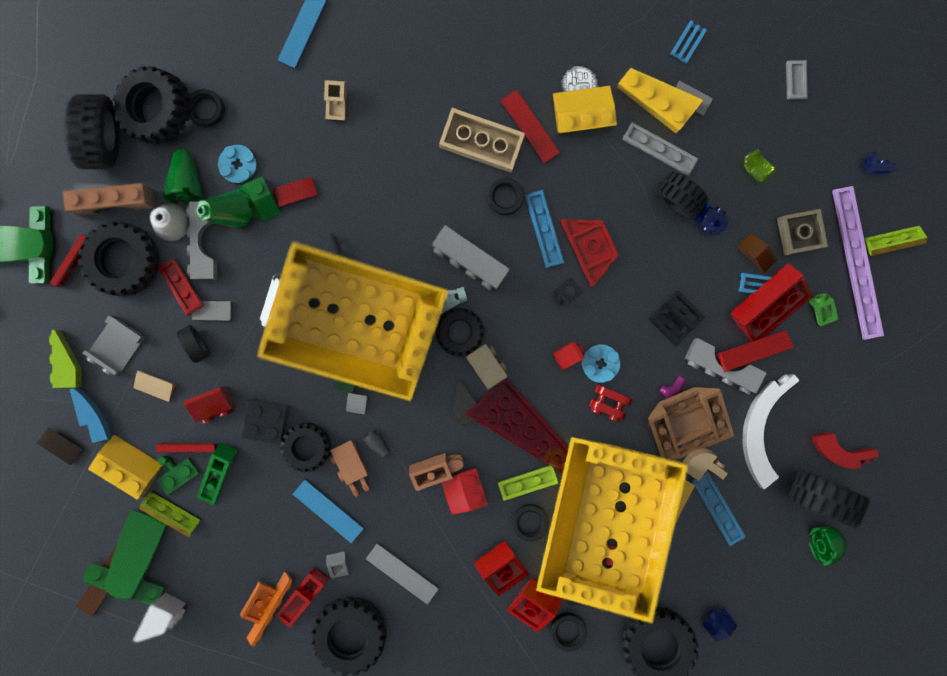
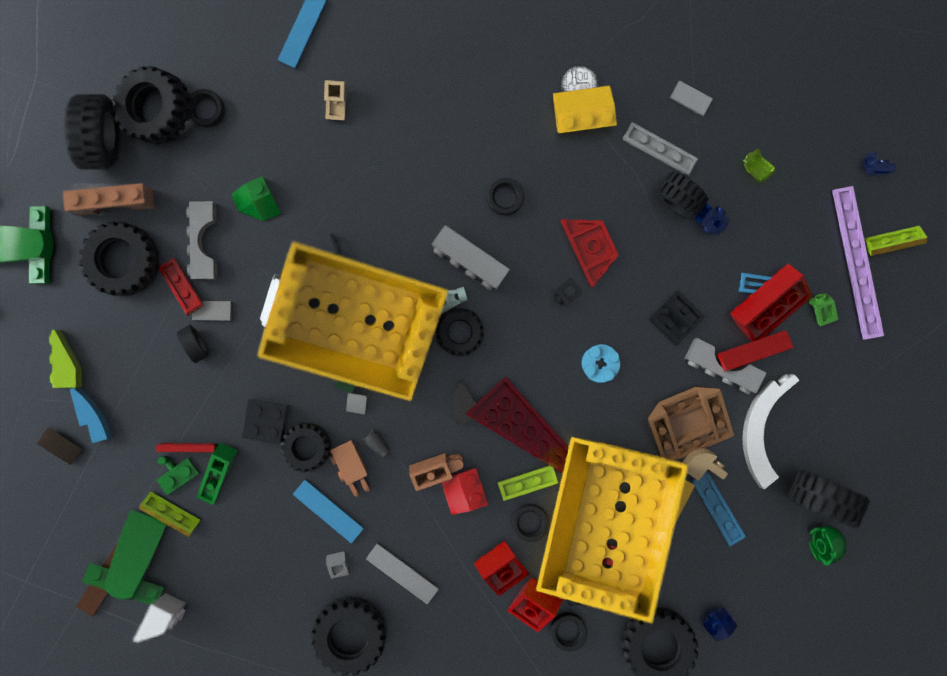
(69, 263): red tile -> none
(114, 346): light grey panel -> none
(126, 467): yellow slope -> none
(154, 385): tan slope -> none
(169, 221): white cone -> none
(182, 179): green cone -> none
(209, 404): red slope -> none
(226, 209): green cone -> none
(227, 169): medium azure plate -> none
(262, 606): orange bracket -> none
(294, 192): red slope -> none
(302, 597): red slope -> none
(481, 140): tan brick -> none
(486, 366): dark tan brick -> none
(530, 126): red tile -> none
(544, 229): dark azure tile -> none
(569, 355): red slope -> none
(614, 413): red brick -> none
(660, 99): yellow wedge -> none
(674, 389): magenta arm -> none
(697, 28): dark azure tile -> none
(757, 252): reddish brown slope -> none
(796, 80): light grey tile -> none
(802, 232): dark tan brick -> none
(830, 449): red arch -> none

